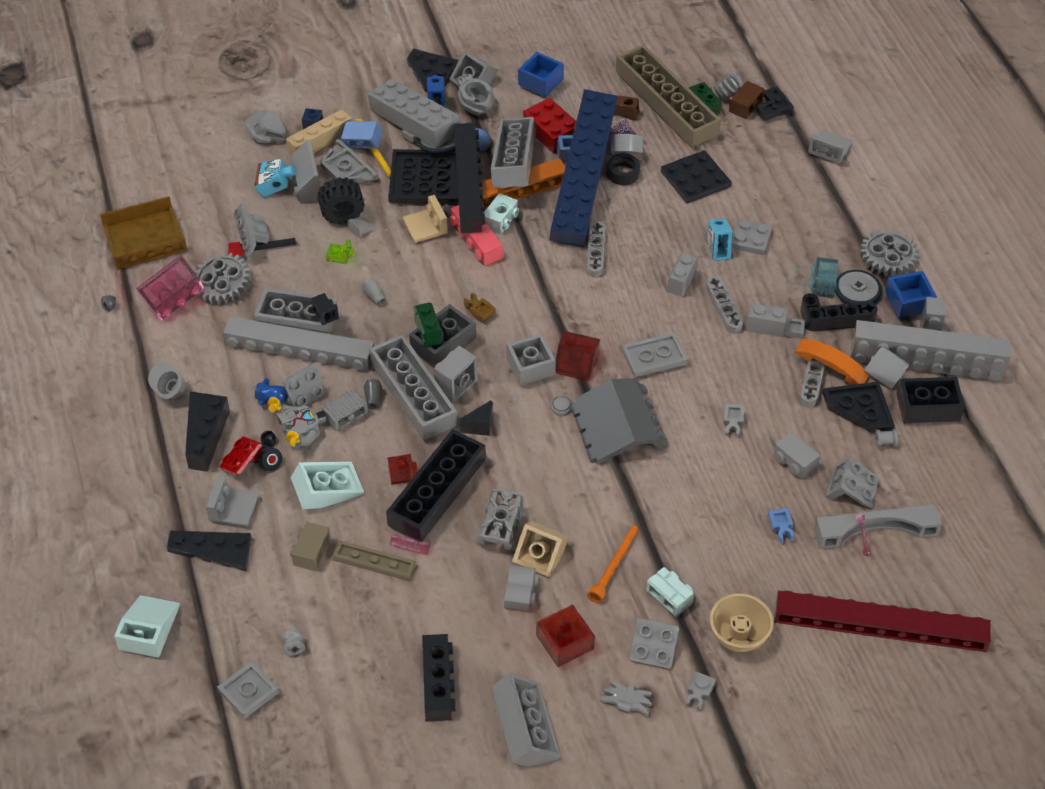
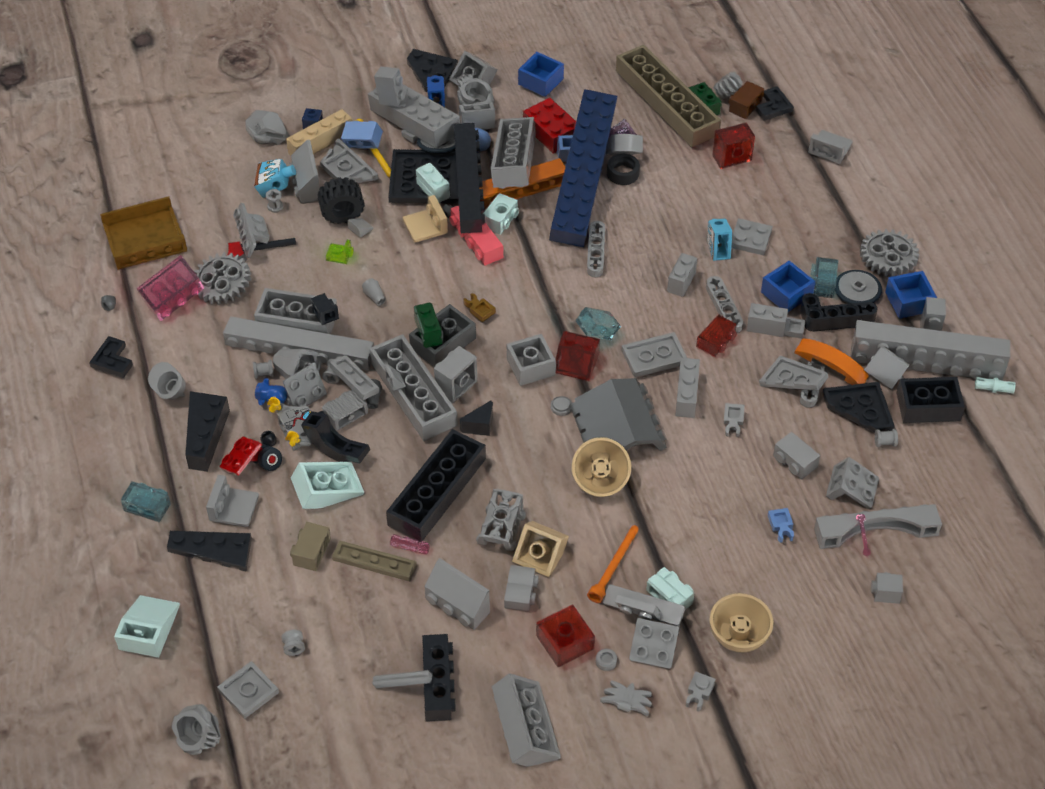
(108, 358): none -> black plate
(145, 501): none -> clear light blue brick
(196, 729): none -> light grey helmet
(263, 369): none -> light grey bush
(277, 196): none -> light grey bush
(293, 360): none -> light grey cone
(330, 442): none -> black arch
(334, 378): none -> light grey bush
(354, 377): none -> light grey plate
(389, 86): none -> light grey brick
(393, 378): none -> light grey slope
(401, 468): clear red brick -> none
(402, 679): none -> light grey axle
(432, 182): none -> light aqua brick
(457, 594): none -> light grey slope
(479, 113): none -> light grey brick
(598, 323): none -> clear light blue brick
(606, 659): none -> light grey tile
(609, 459): none -> tan piece
(627, 106): reddish brown leg -> none
(643, 605): none -> light grey bracket
(687, 387): none -> light grey brick
(695, 176): black plate -> none
(717, 335): none -> clear red brick
(733, 145): none -> clear red brick
(787, 286): none -> blue piece
(793, 375): none -> light grey wing
(883, 621): dark red brick -> none
(887, 588): none -> light grey brick
(995, 385): none -> light aqua pin

